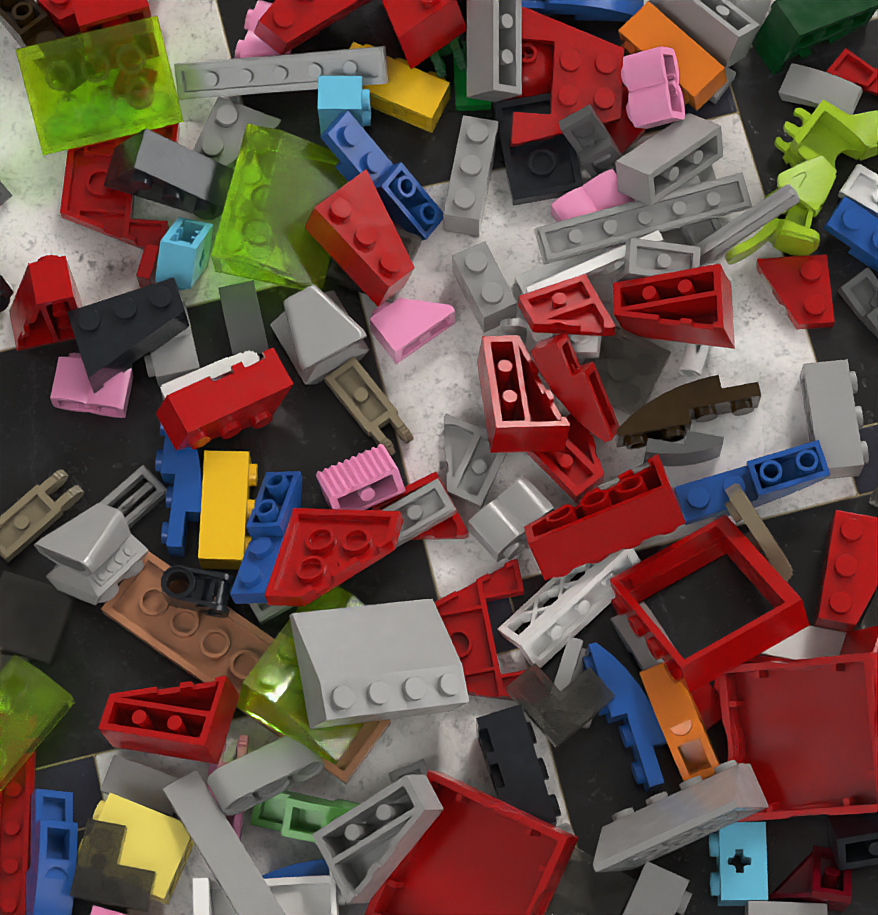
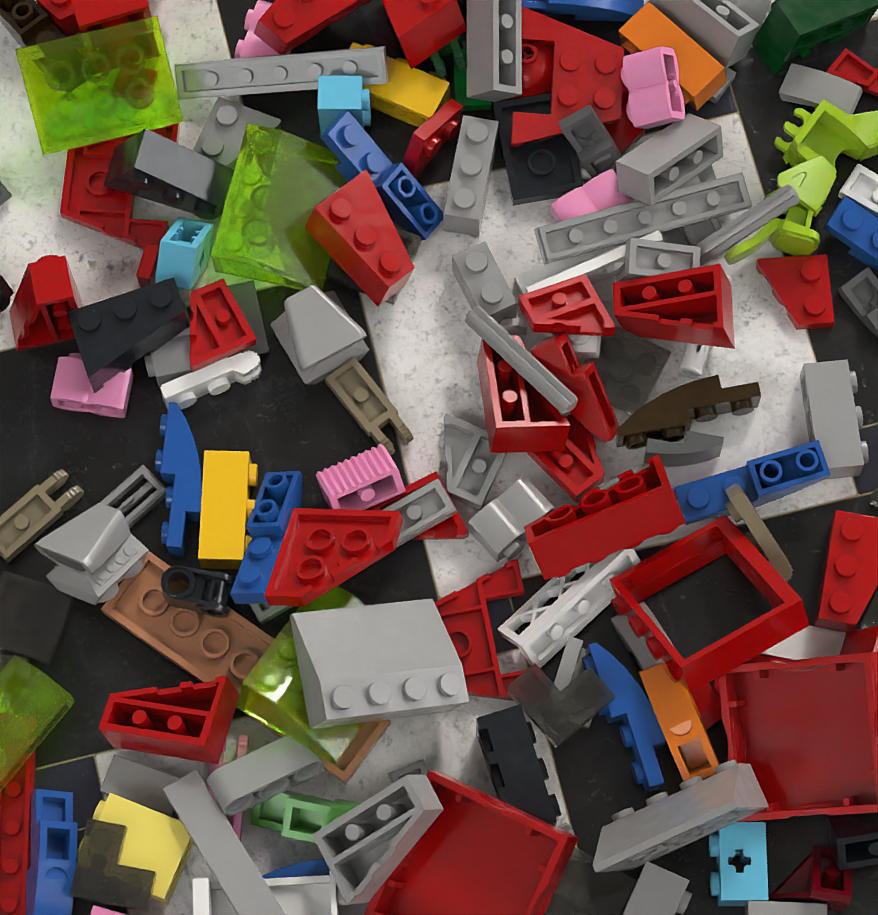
(216, 325): none -> red wing
(225, 405): red wedge -> none
(409, 325): bright pink slope -> none
(431, 137): none -> red wing
(521, 360): none -> light grey axle

